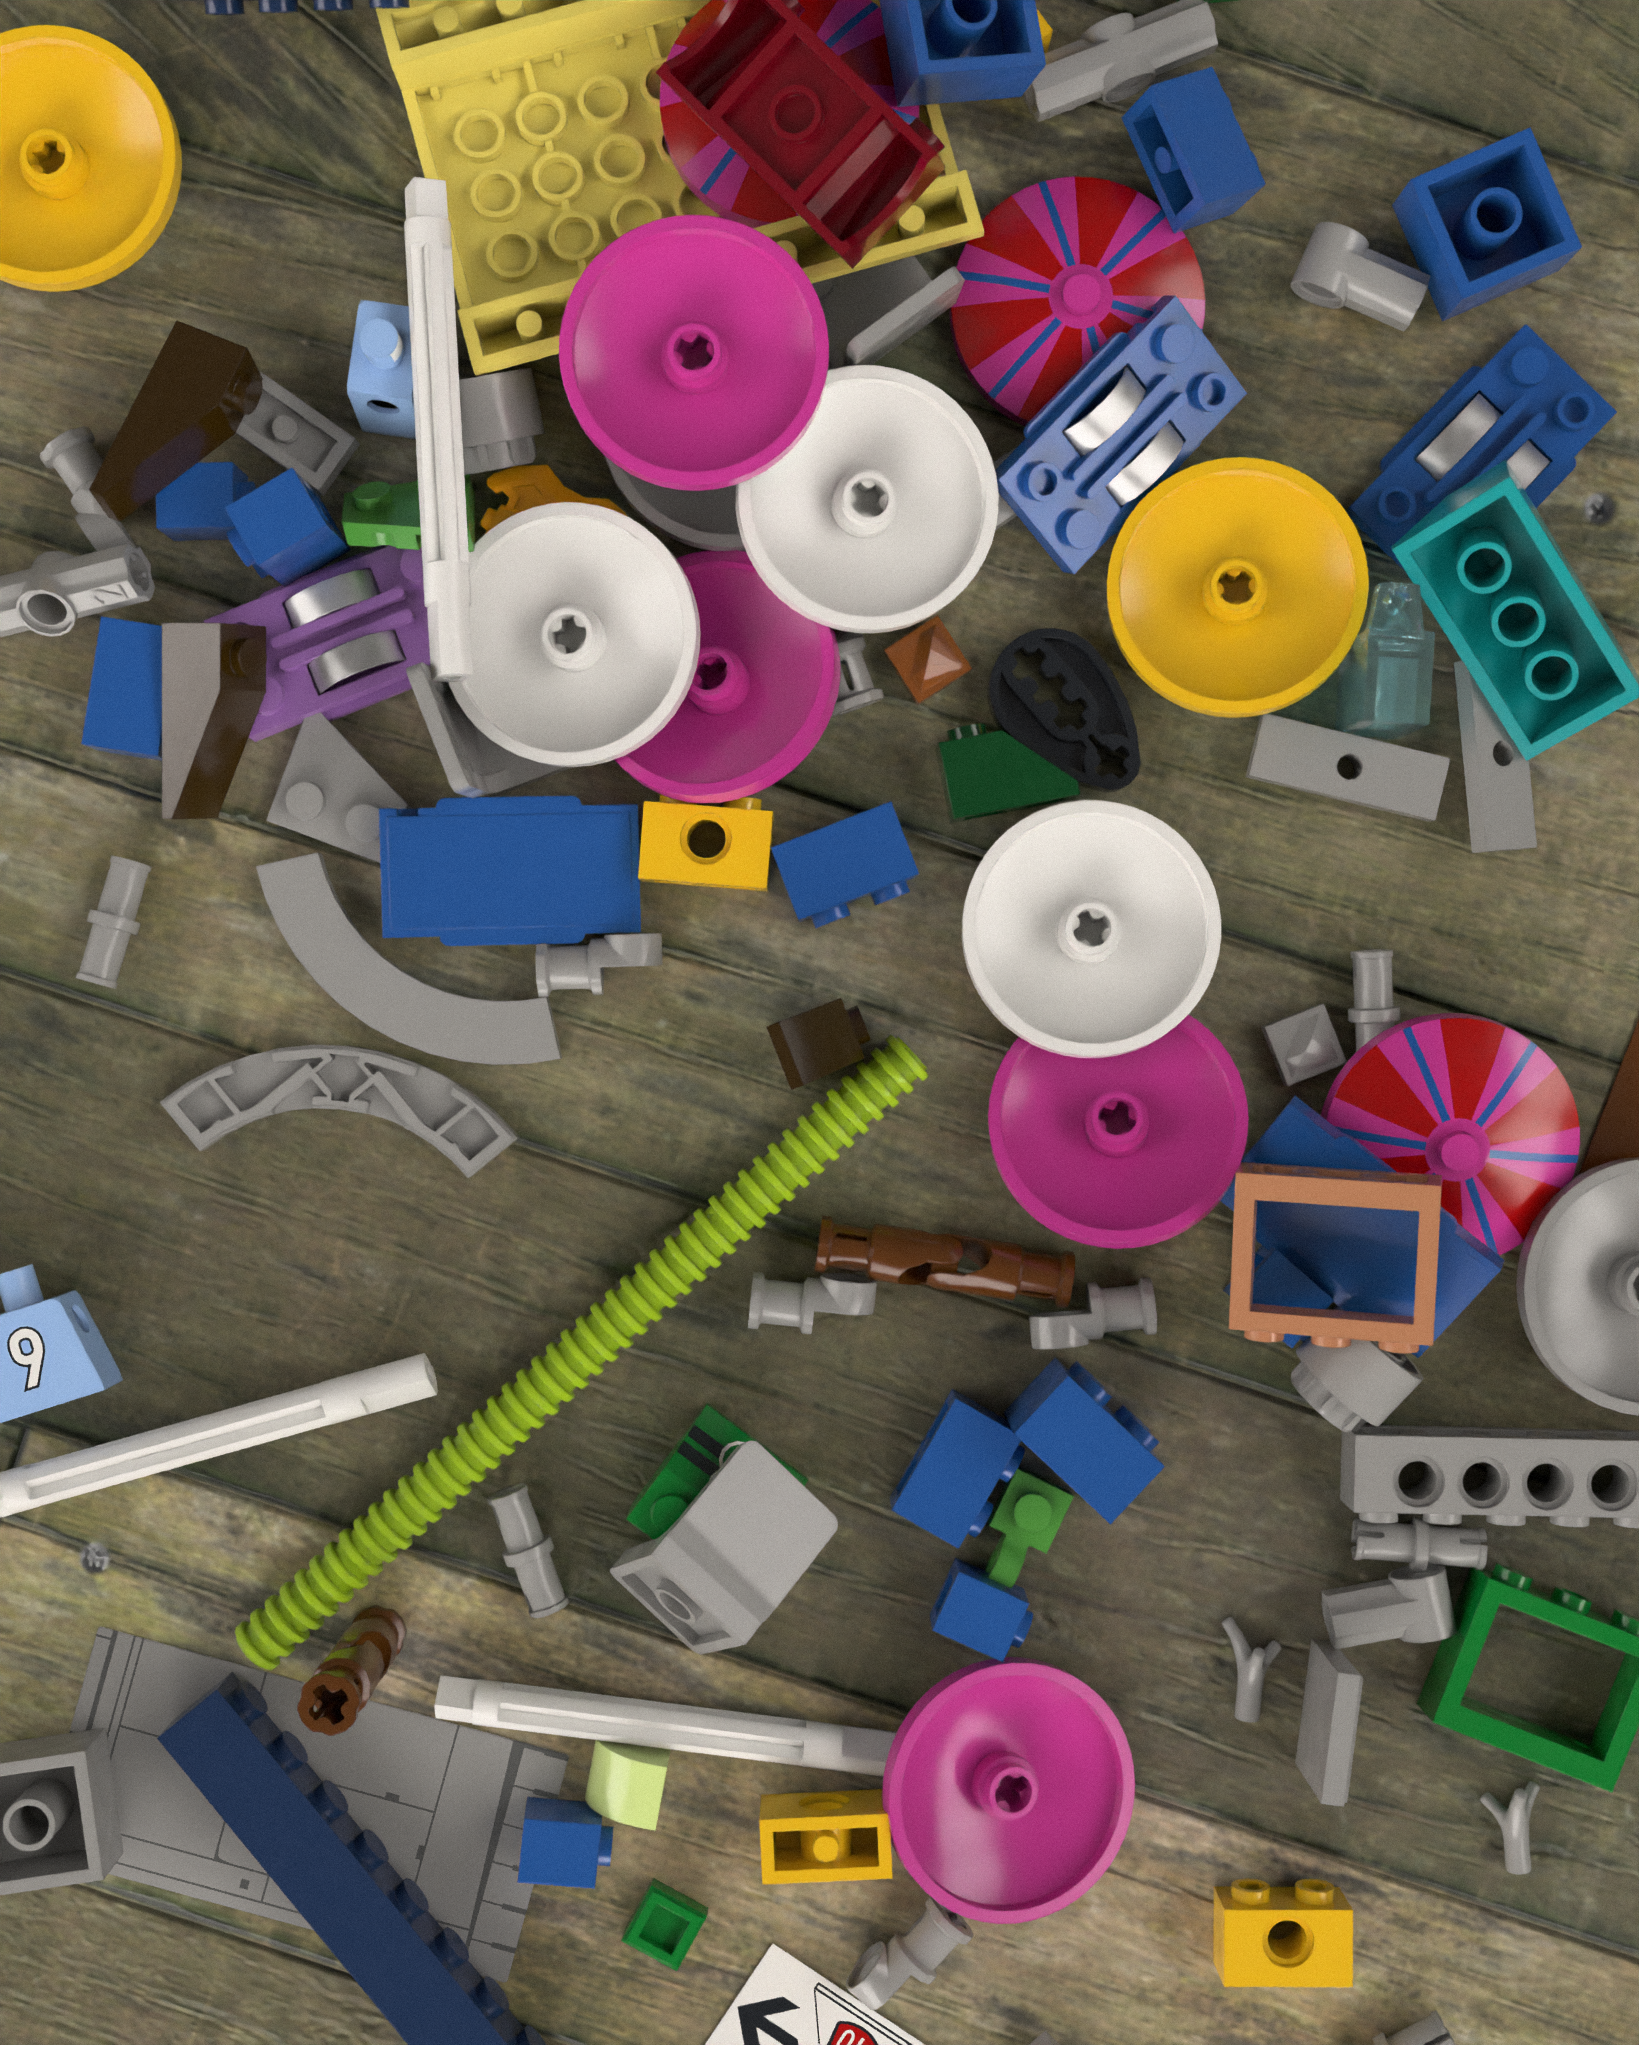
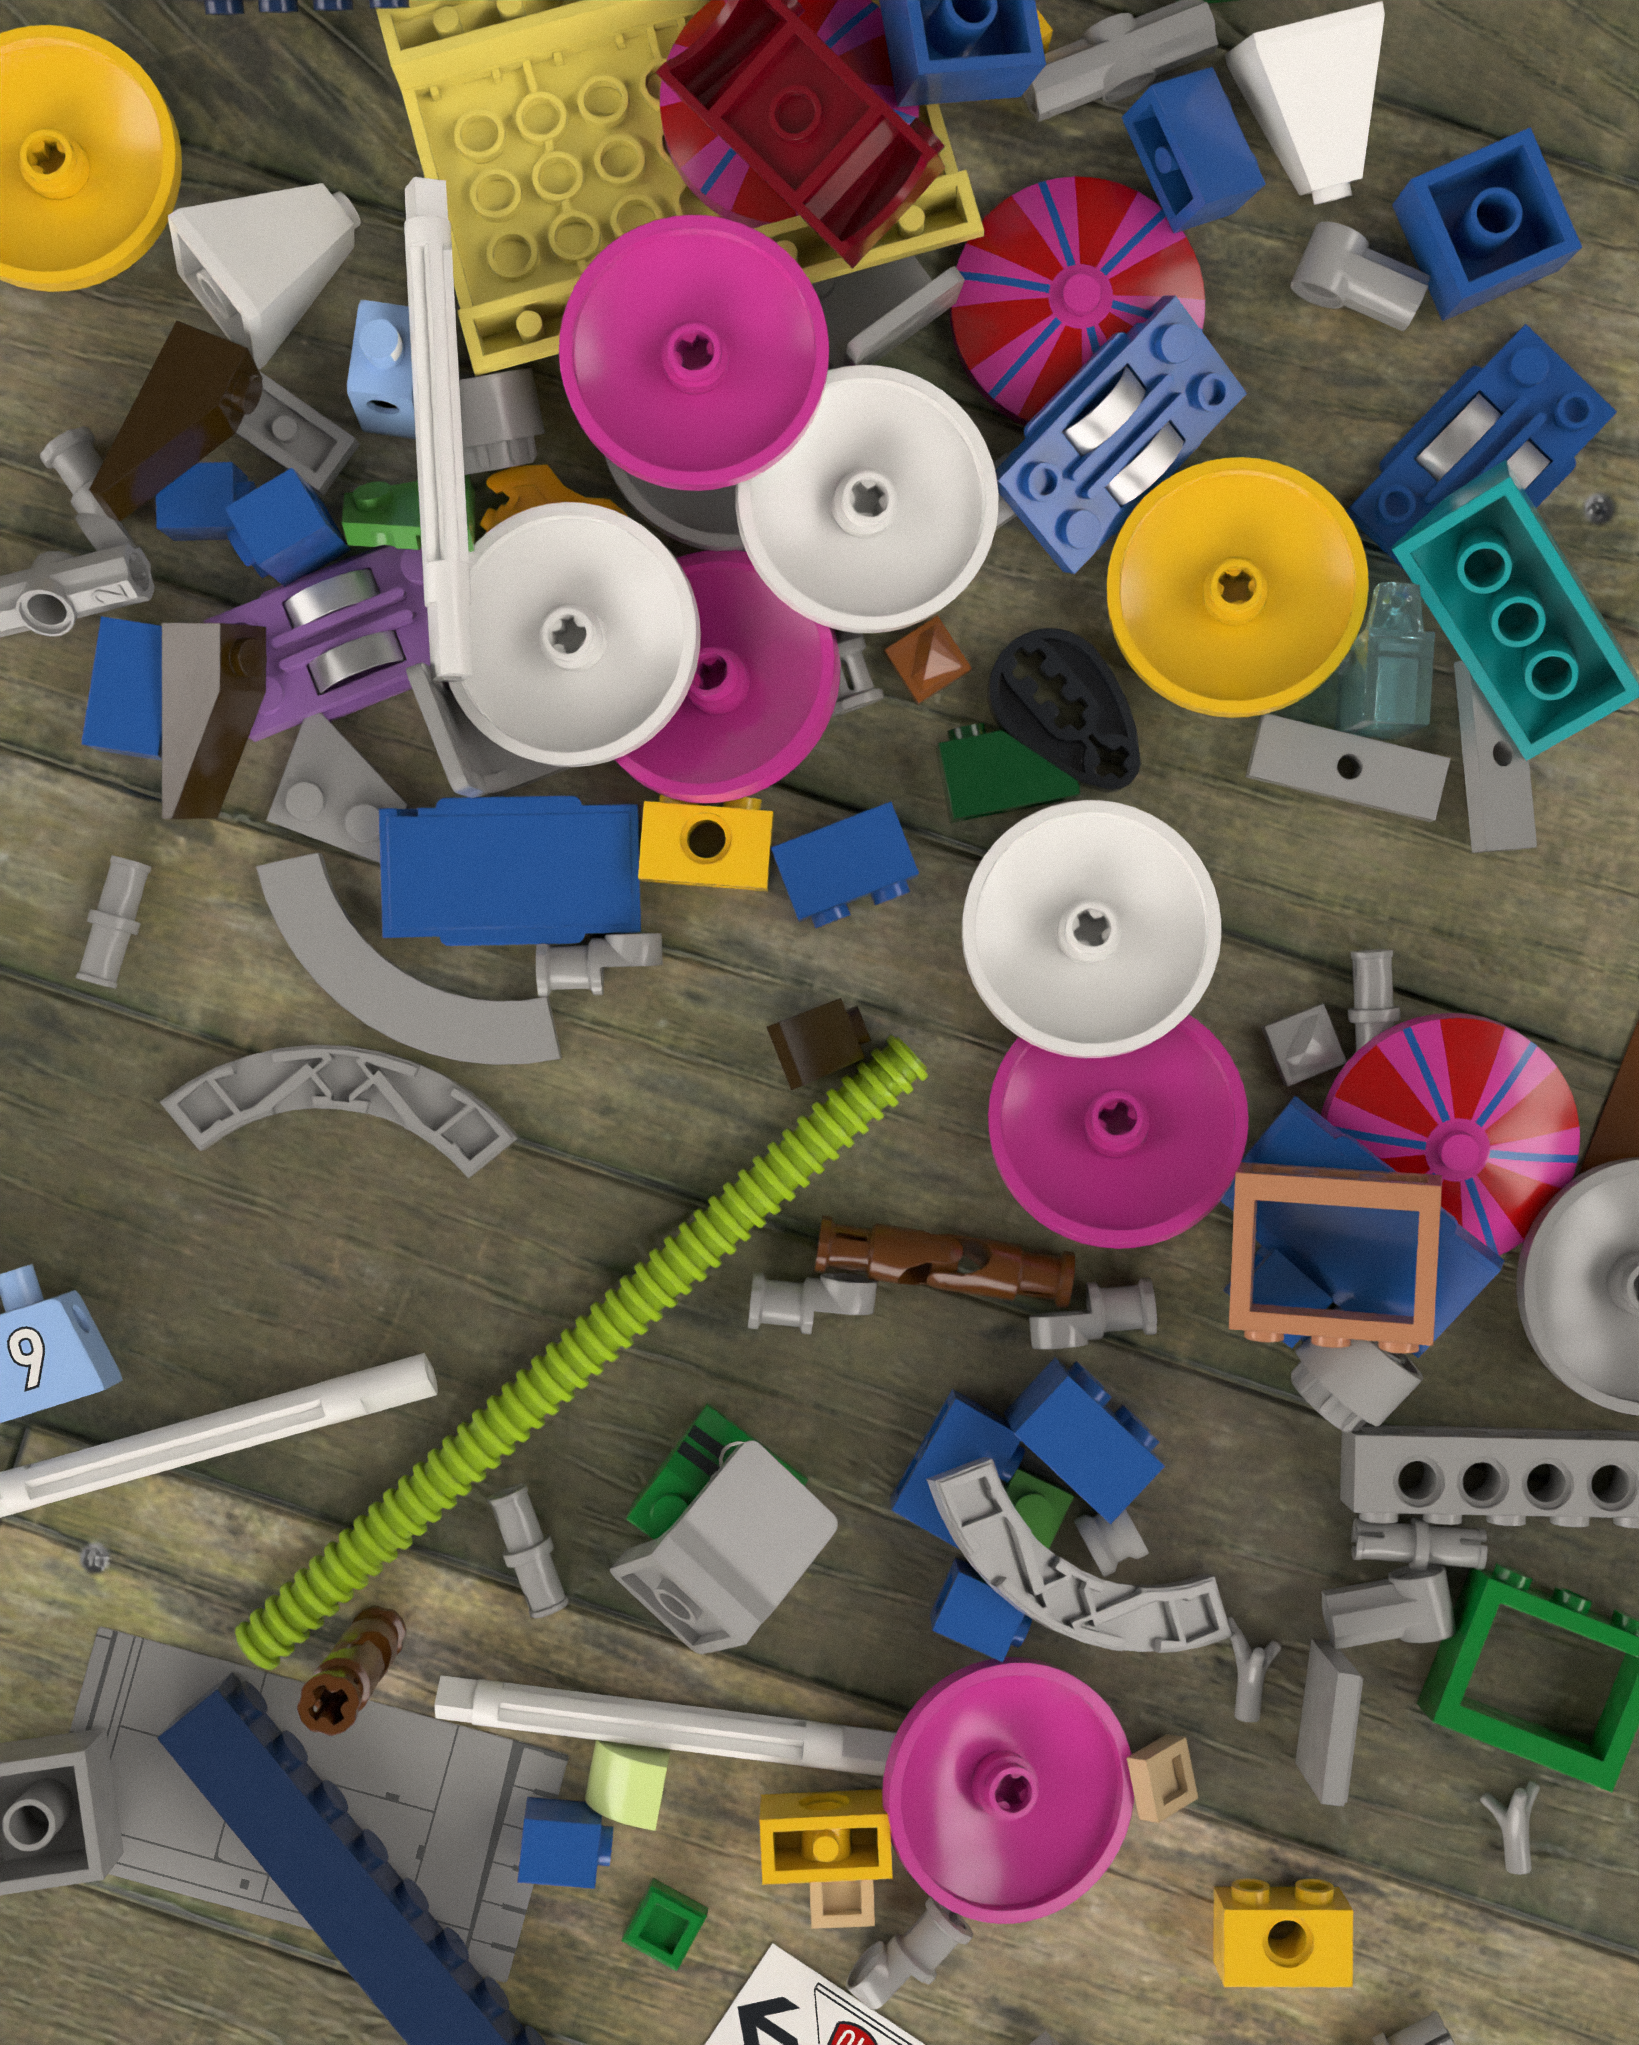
(263, 259): none -> white slope
(842, 1904): none -> tan plate
(1058, 1593): none -> light grey tile
(1112, 1541): none -> light grey wheel
(1162, 1778): none -> tan plate
(1314, 95): none -> white slope

